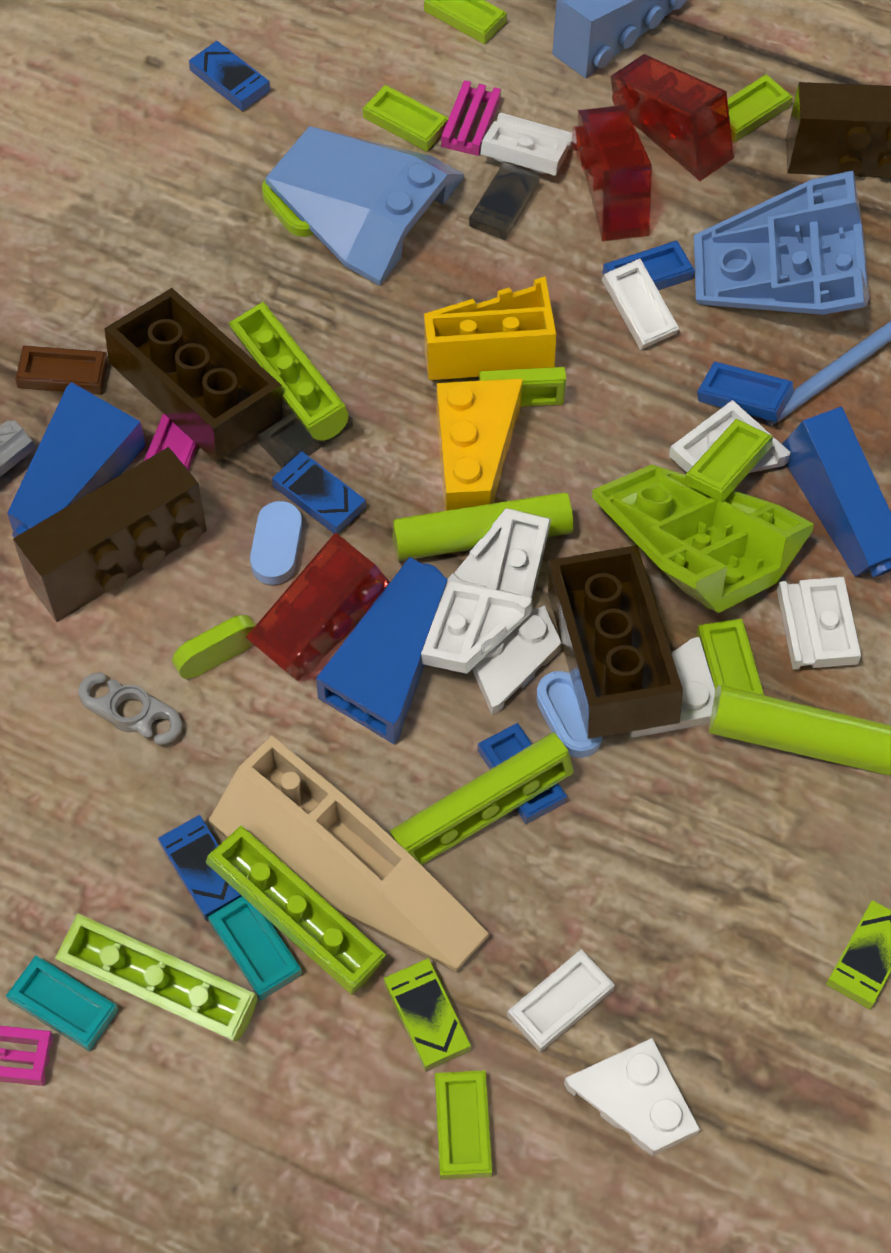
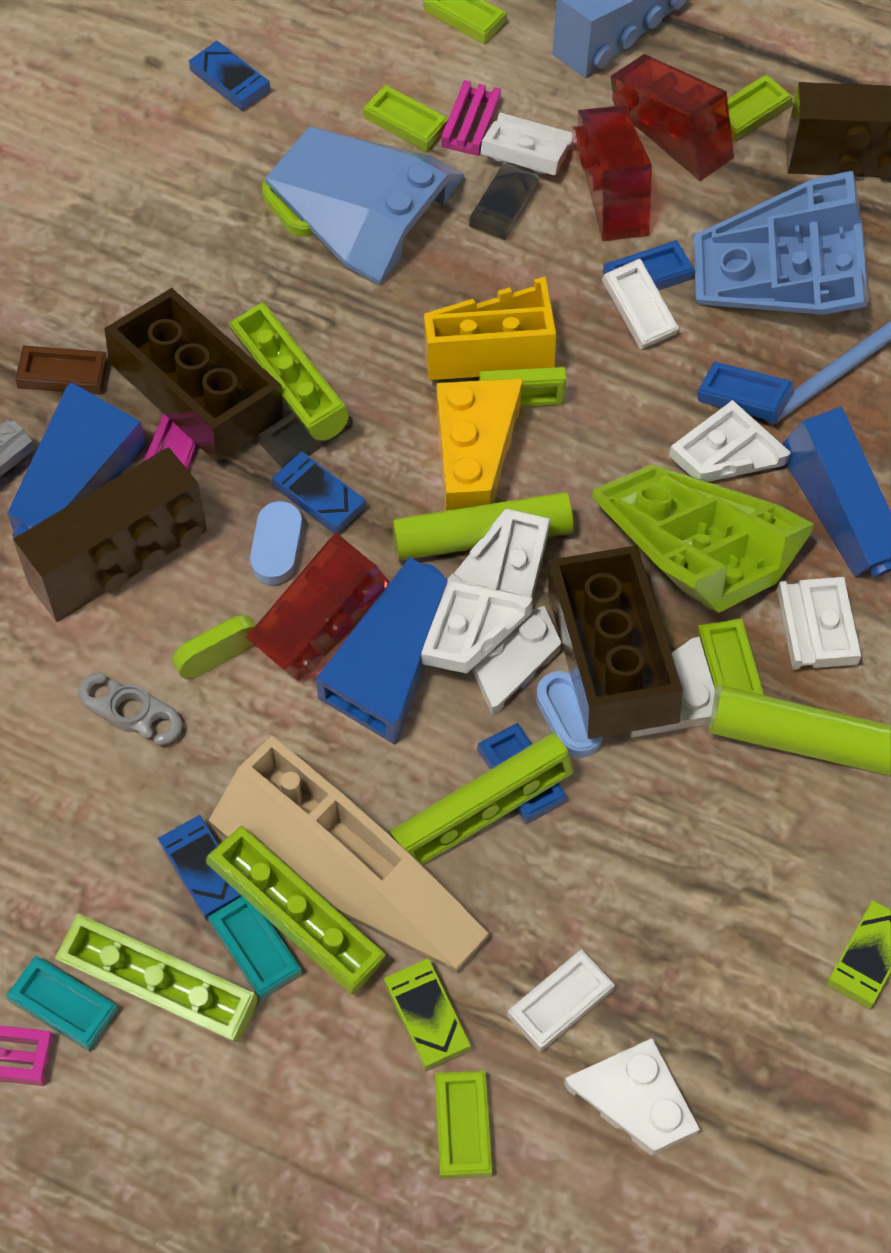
(729, 460): lime tile -> none

